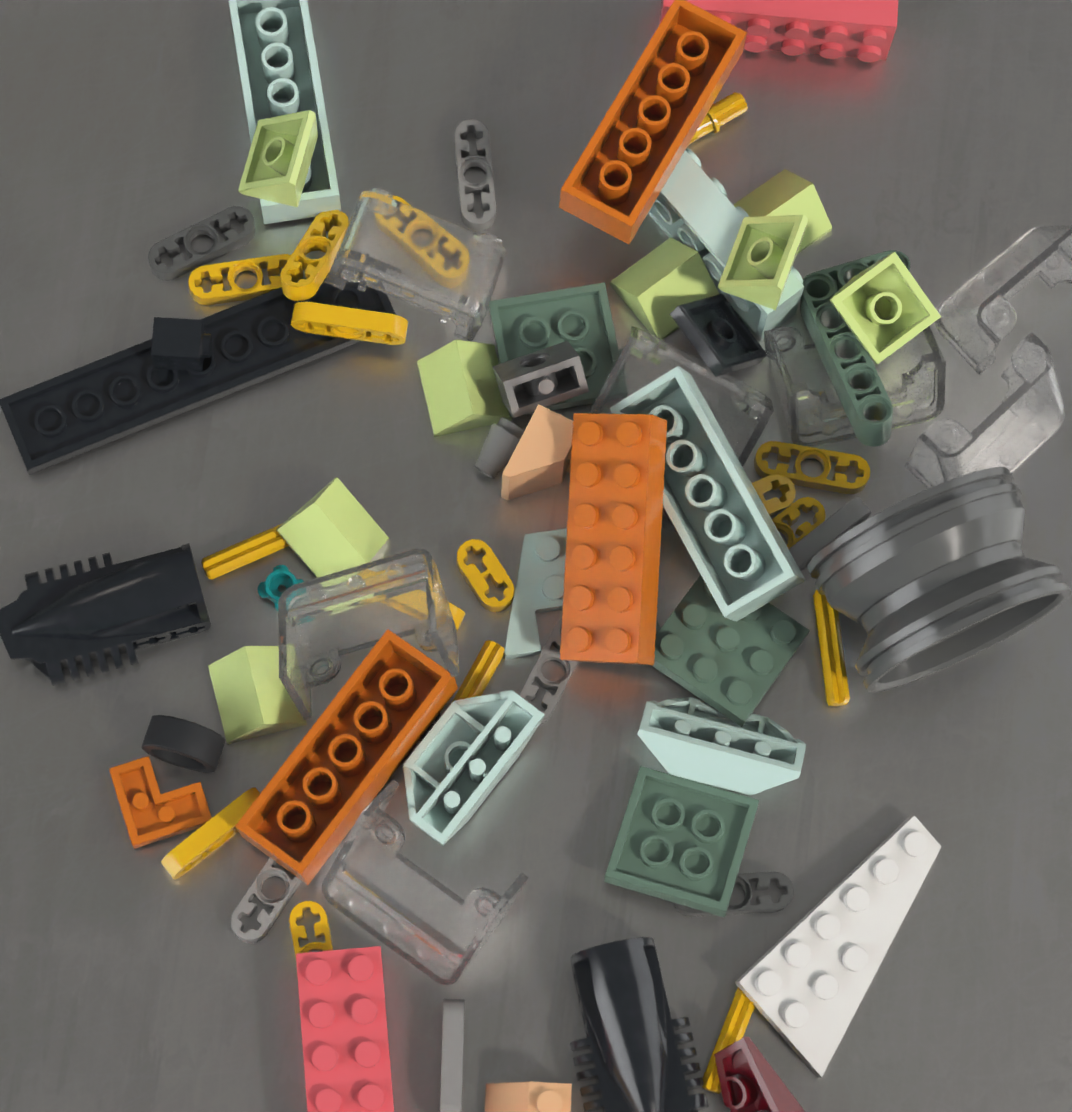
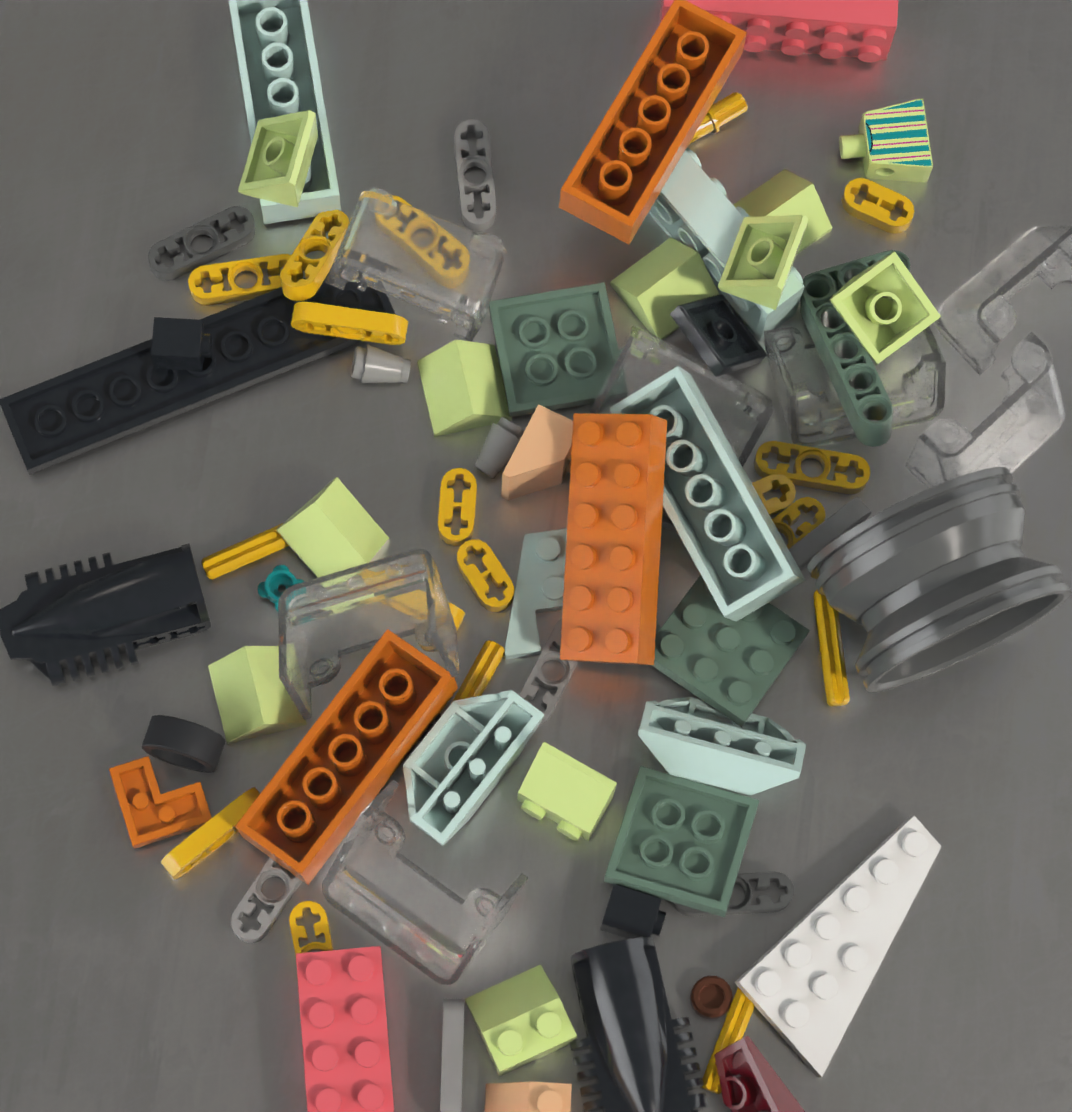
(379, 366): none -> light grey cone
(466, 507): none -> yellow beam
(521, 1020): none -> yellowish green slope
(540, 379): flat silver brick -> none
(565, 792): none -> yellowish green slope
(632, 914): none -> black brick
(711, 997): none -> copper tile
(877, 205): none -> yellow beam
(892, 143): none -> yellowish green torso

